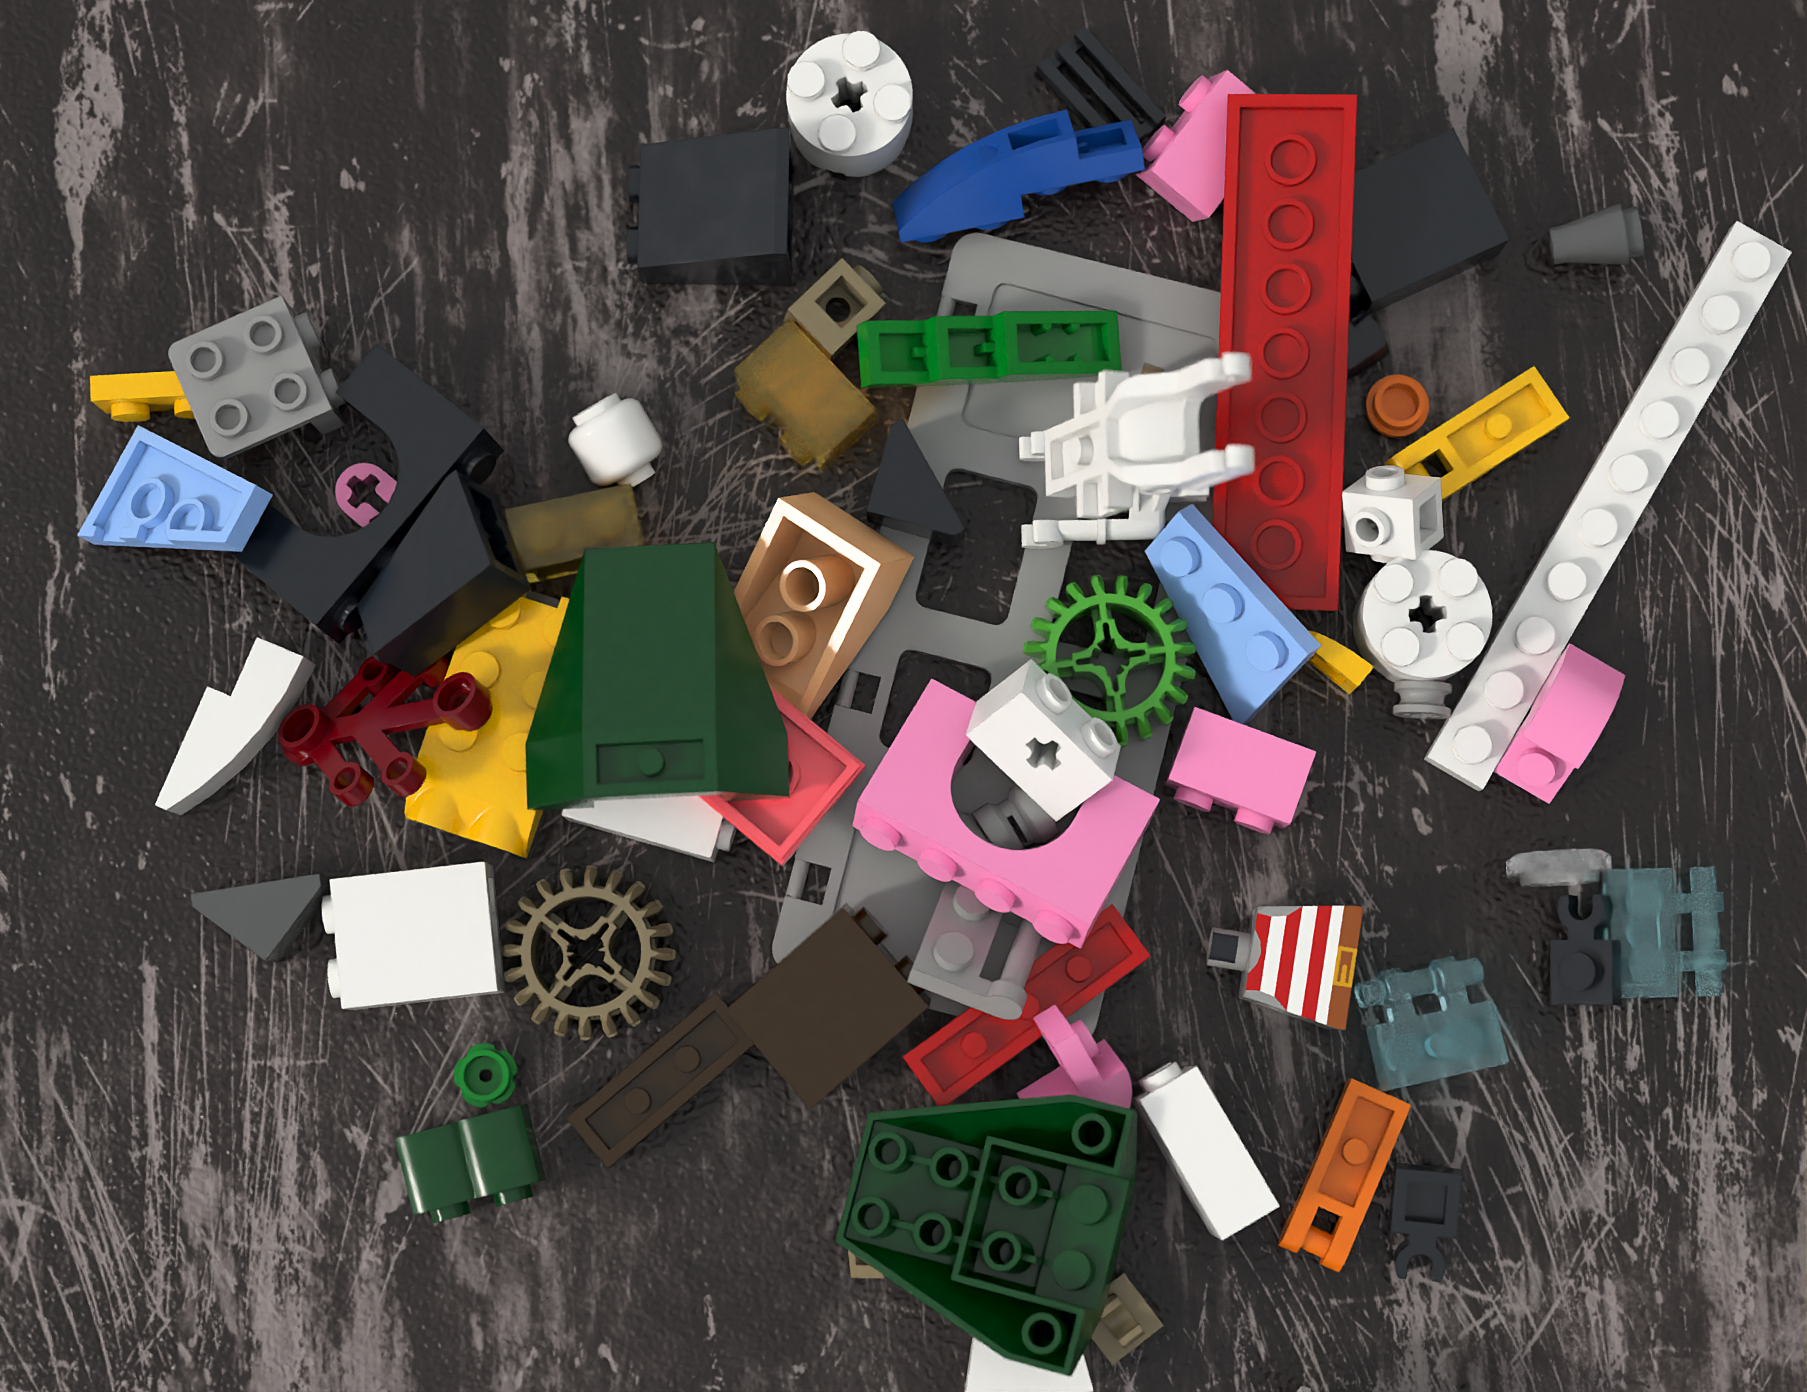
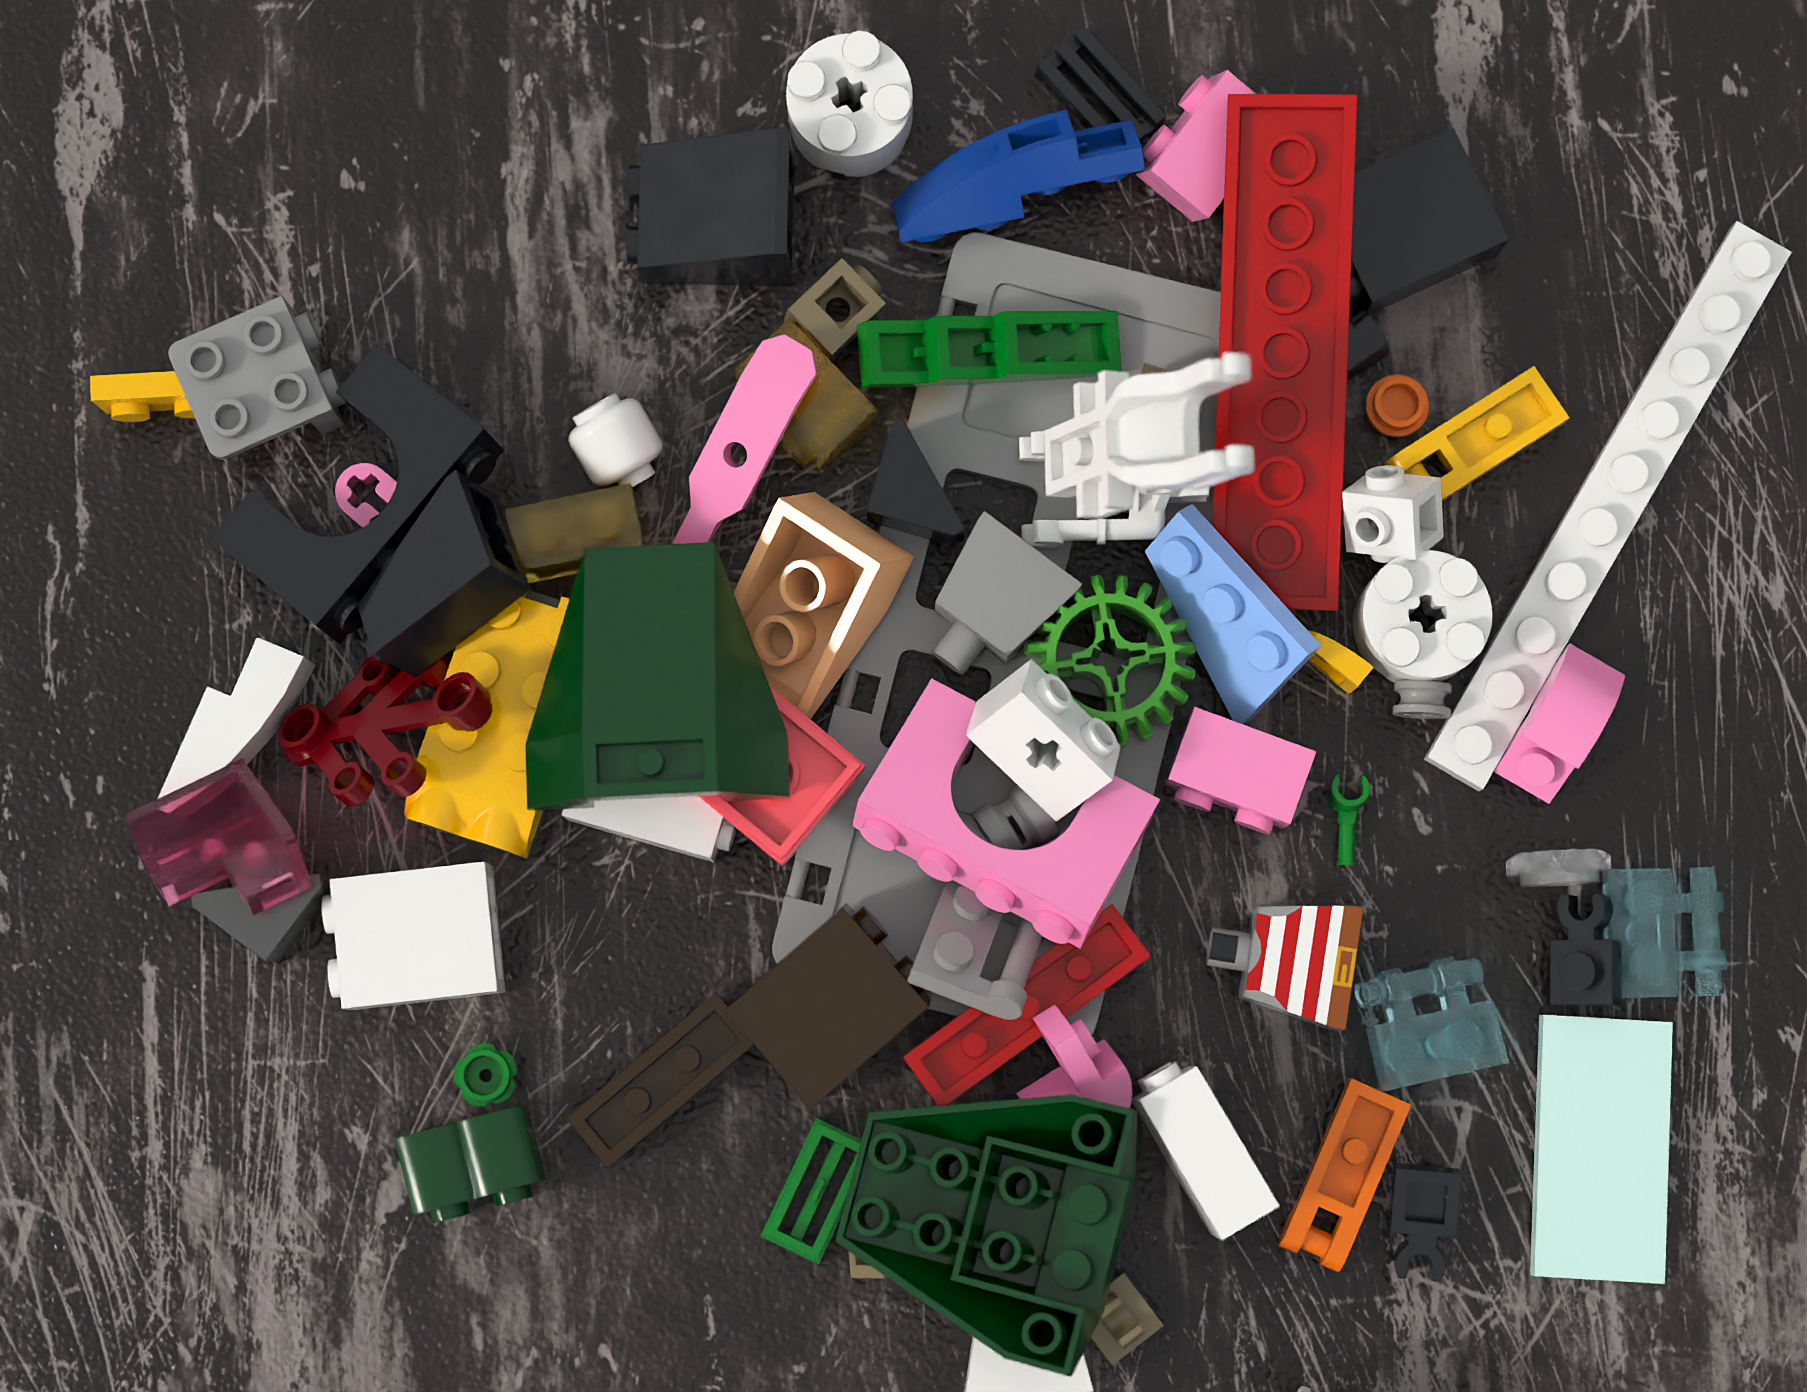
(173, 500): light blue wing -> none
(219, 832): none -> clear pink panel
(569, 977): dark tan gear -> none
(756, 419): none -> bright pink piece
(794, 1241): none -> green tile
(998, 596): none -> light grey torso
(1347, 817): none -> green hand
(1599, 238): dark grey cone -> none
(1601, 1149): none -> light aqua tile

